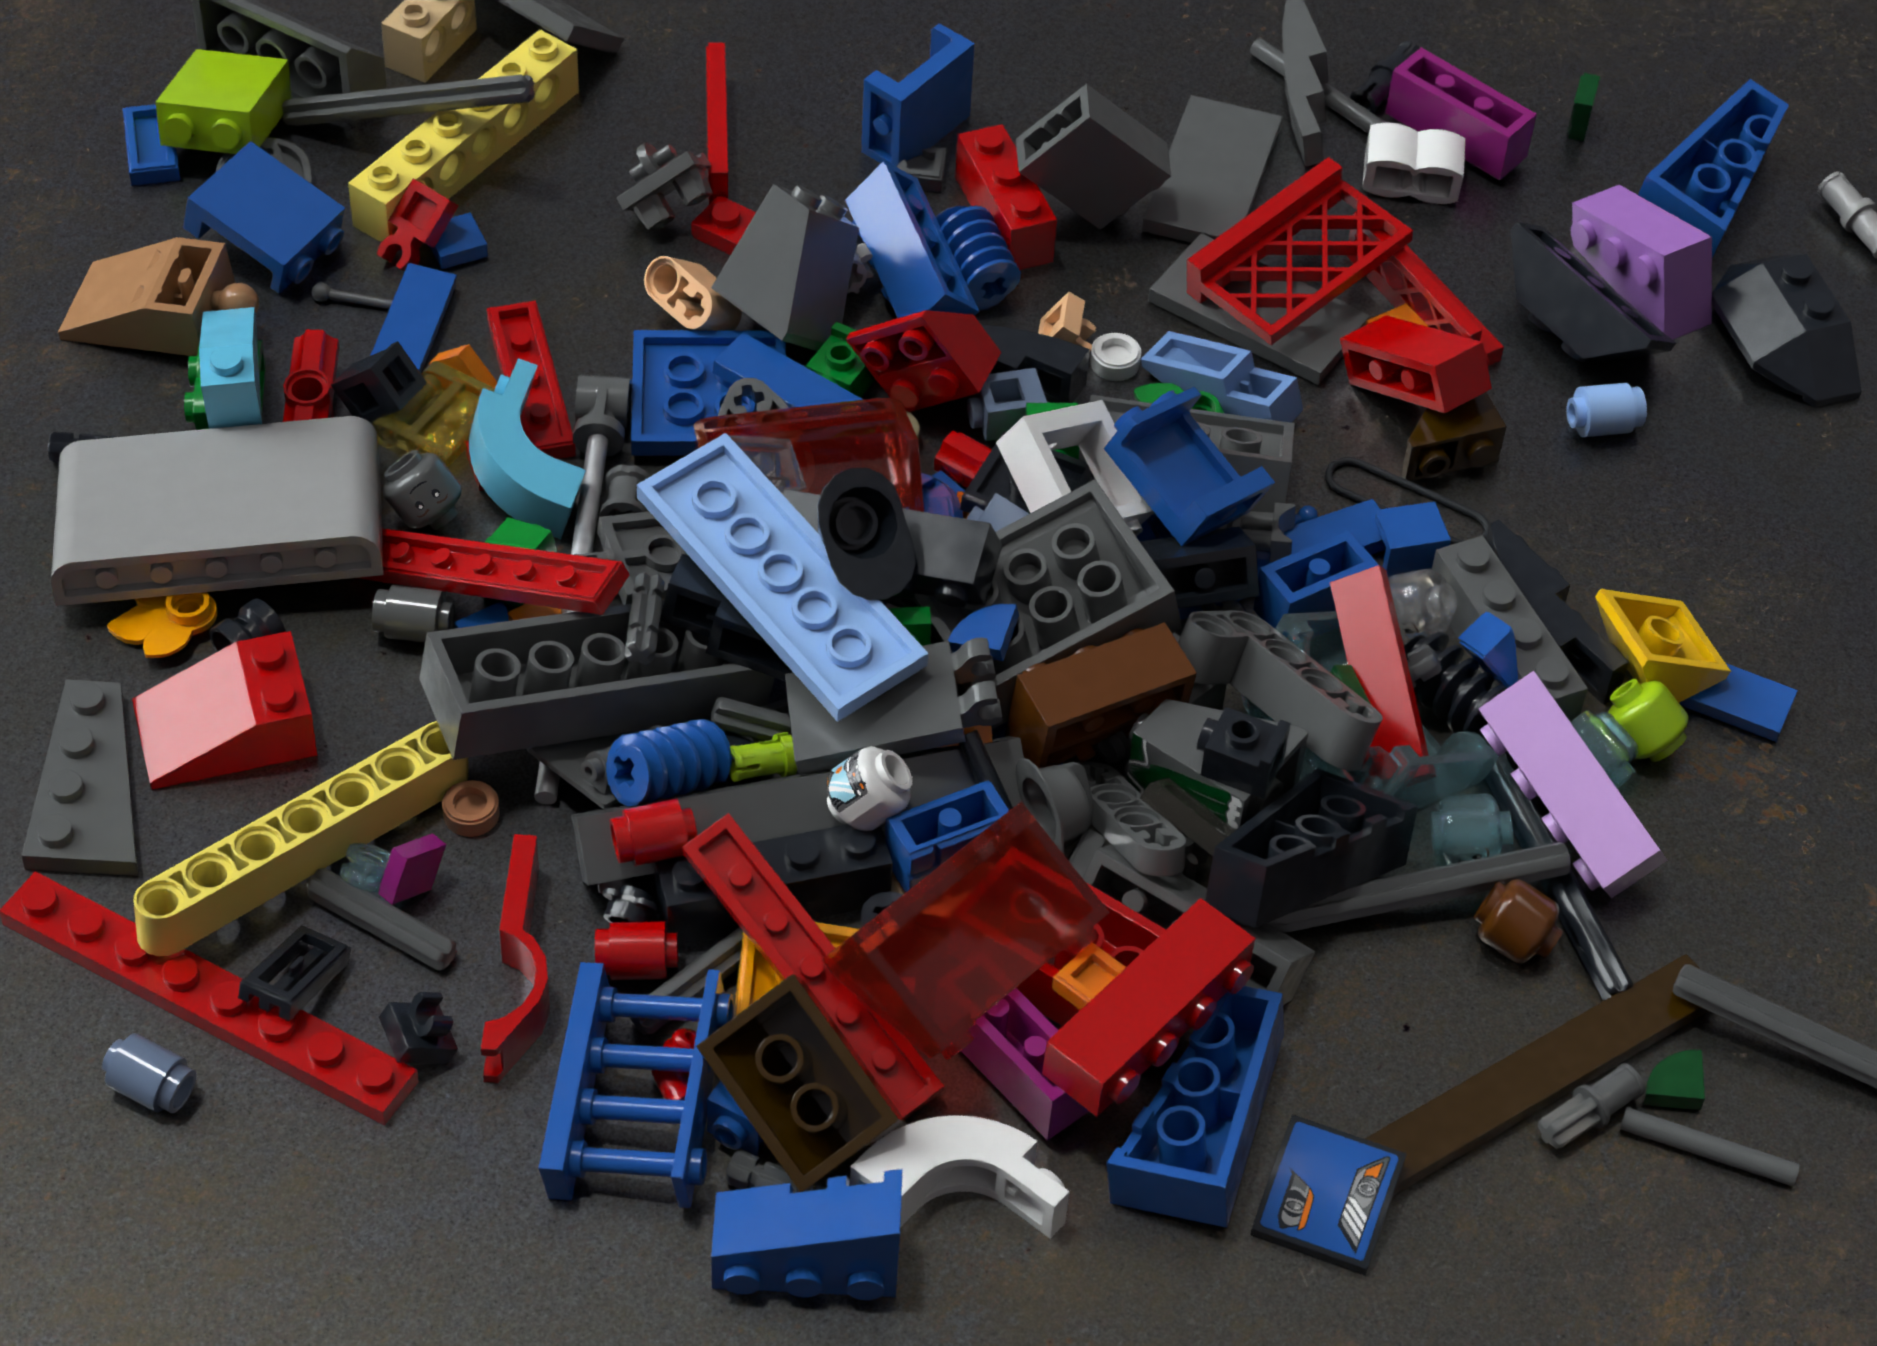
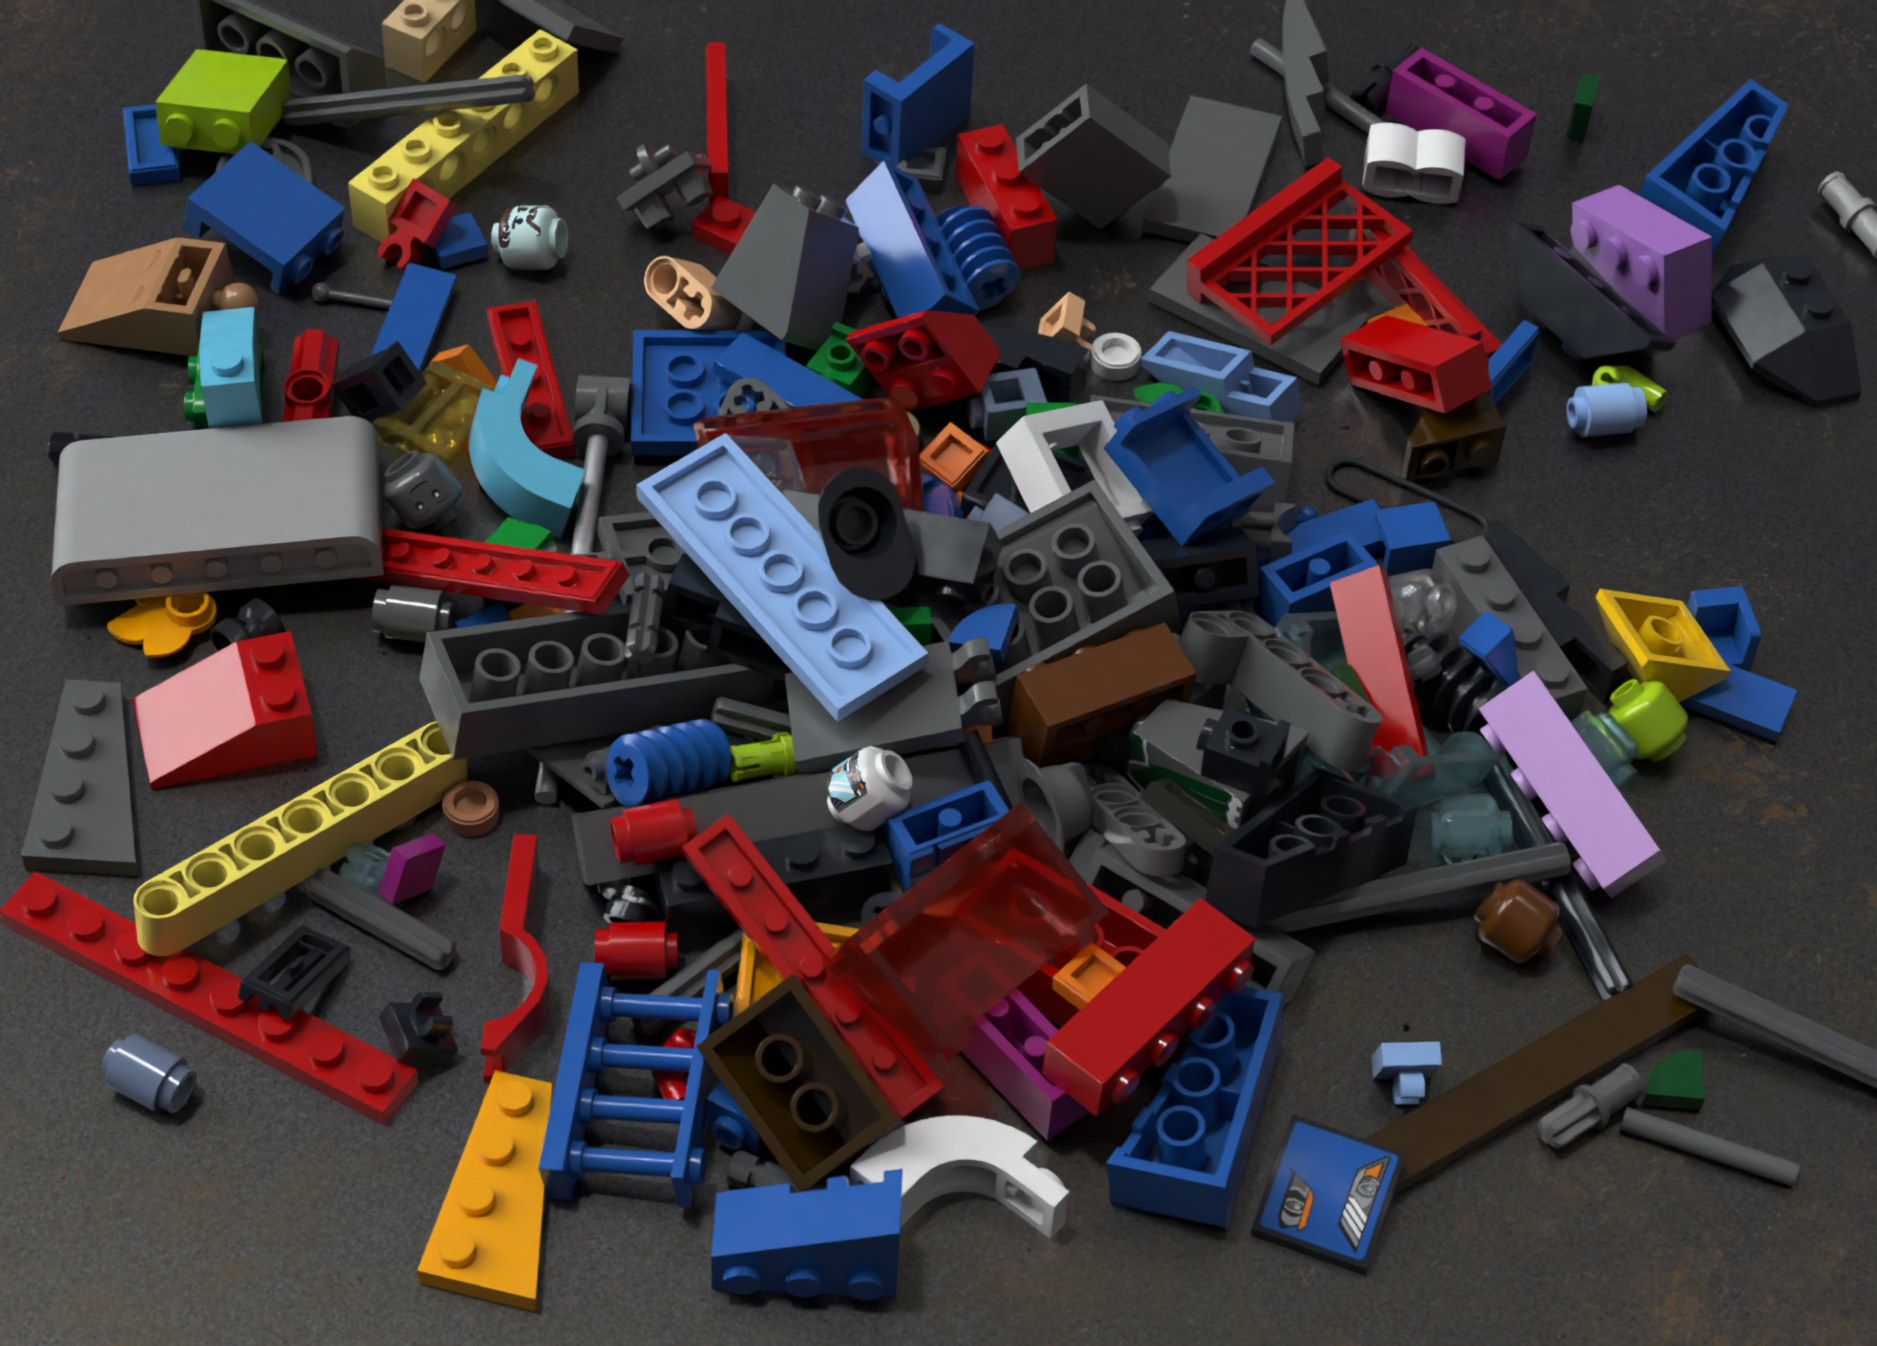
(494, 1209): none -> light orange wing
(530, 237): none -> light aqua head
(622, 490): dark grey bush -> none
(953, 458): none -> orange tile
(1407, 1066): none -> light blue tile
(1512, 360): none -> blue tile
(1654, 394): none -> lime arm
(1728, 623): none -> blue panel

